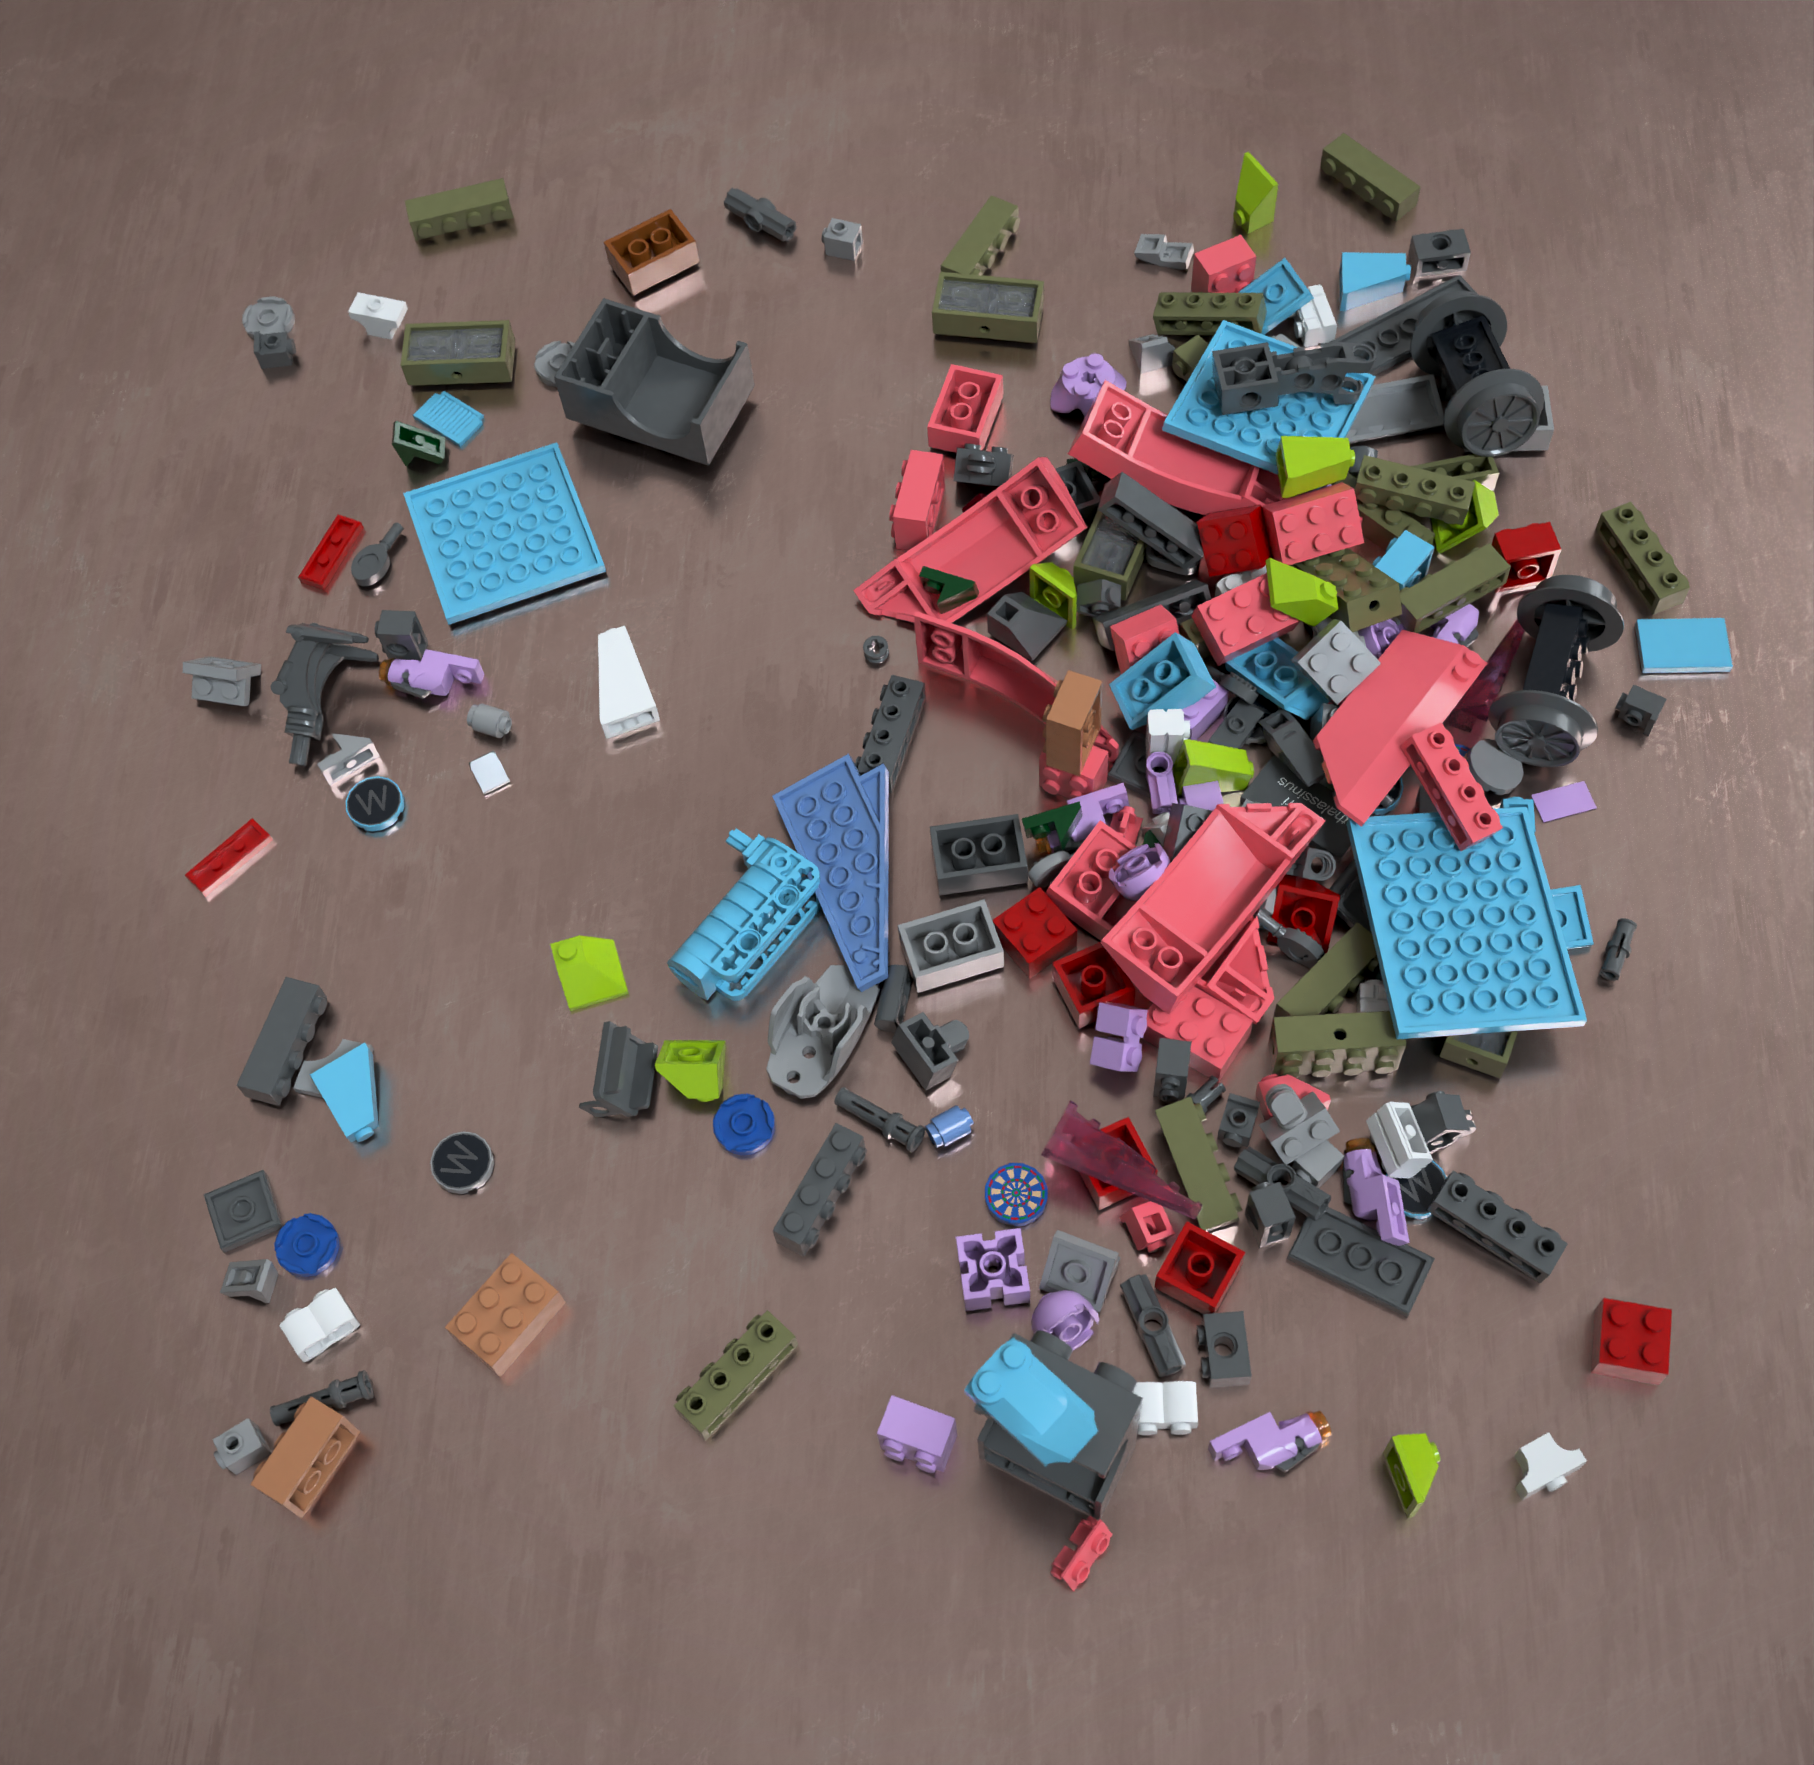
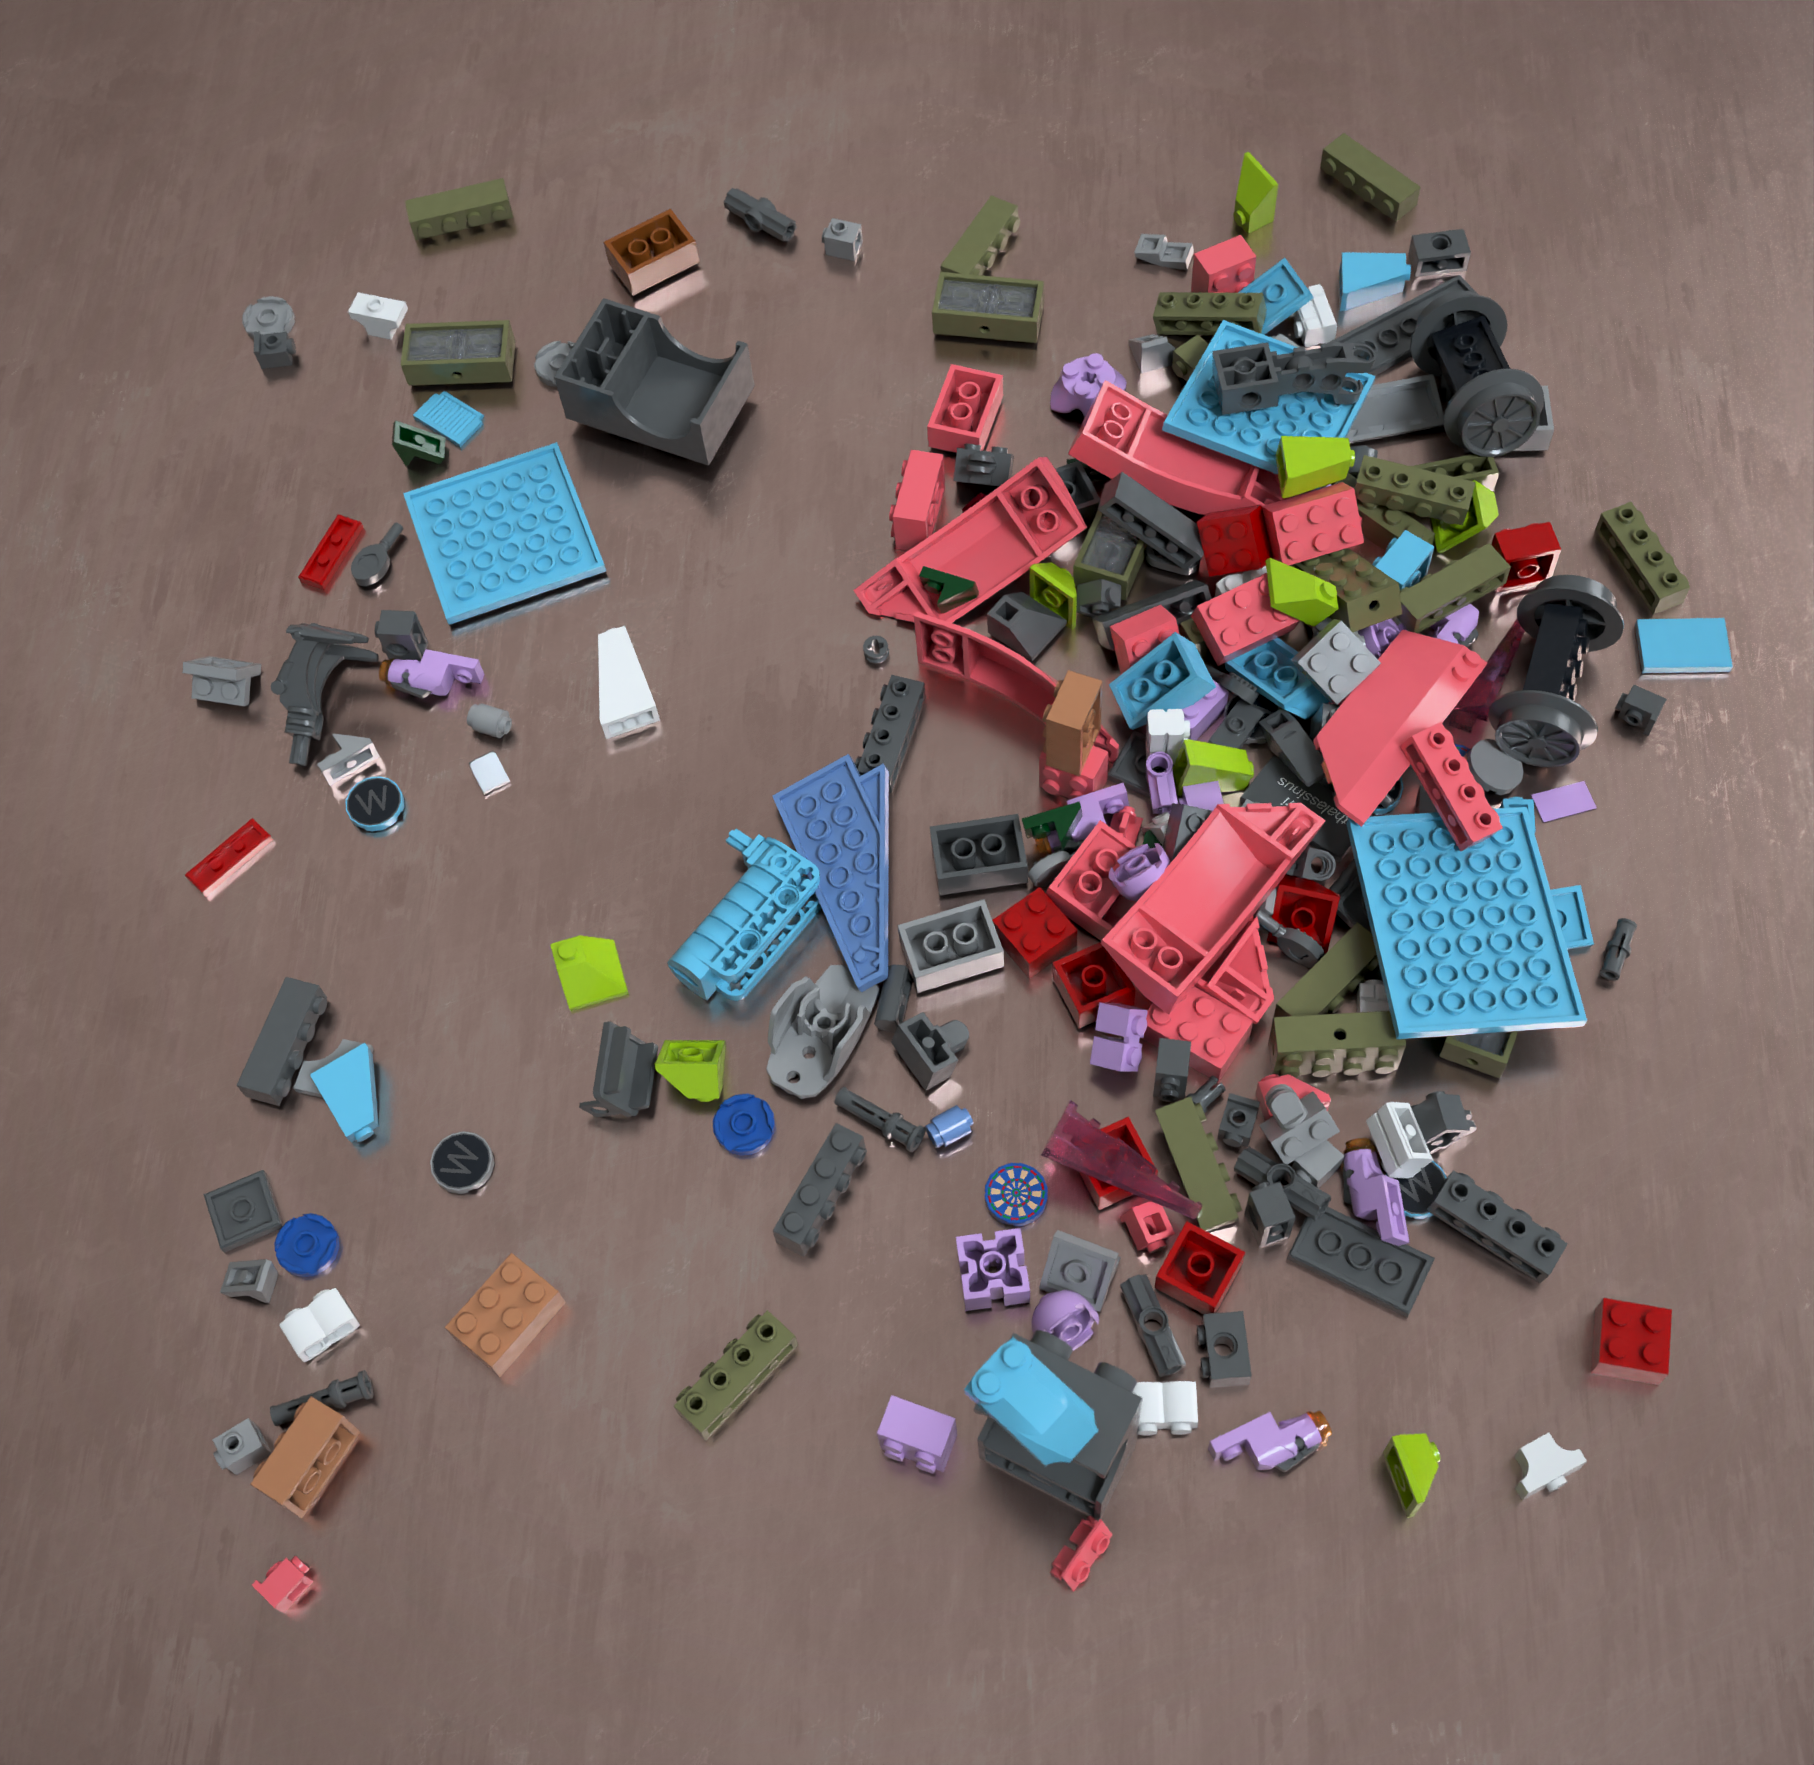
(284, 1583): none -> coral brick

